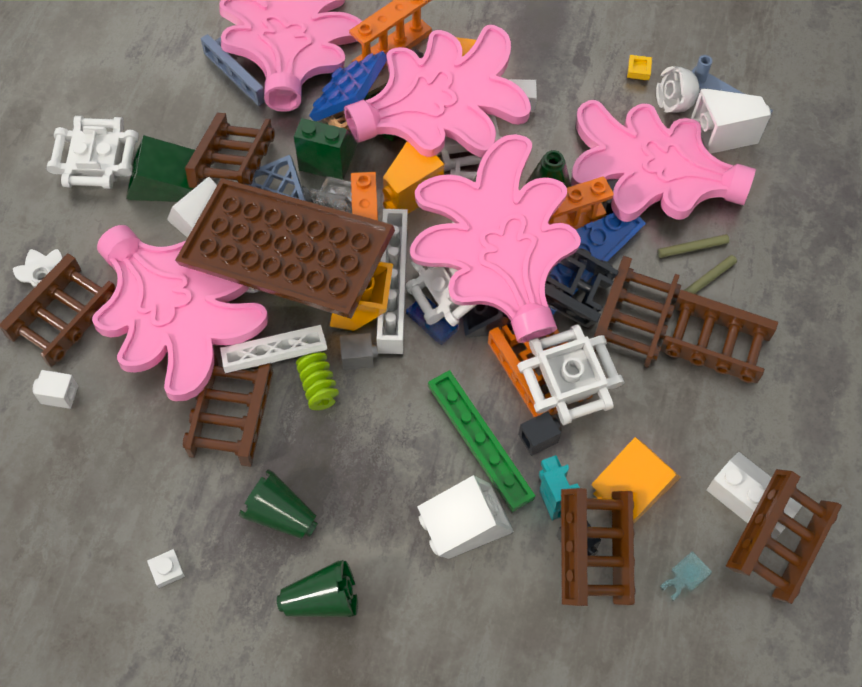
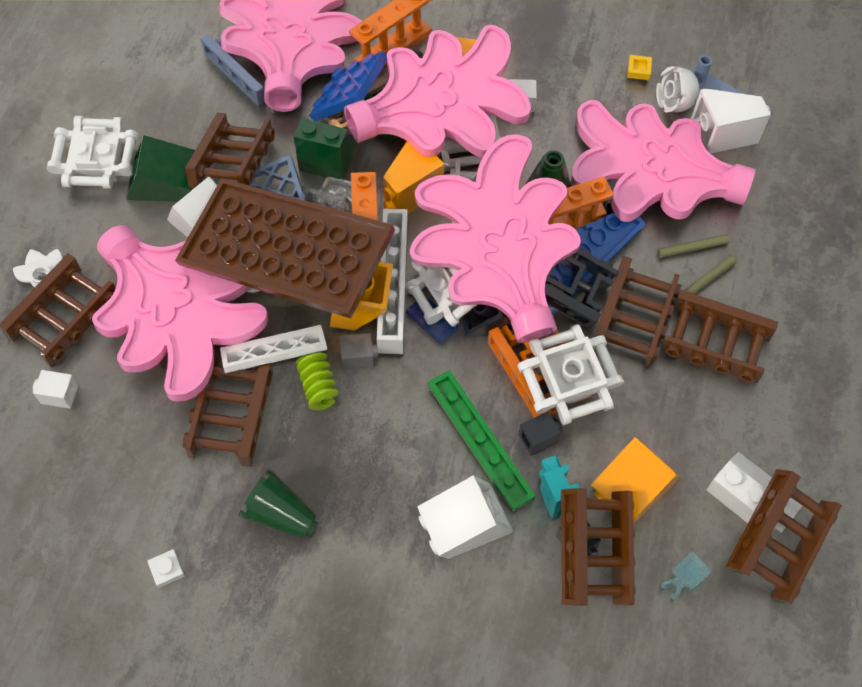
(321, 594): dark green cone -> none

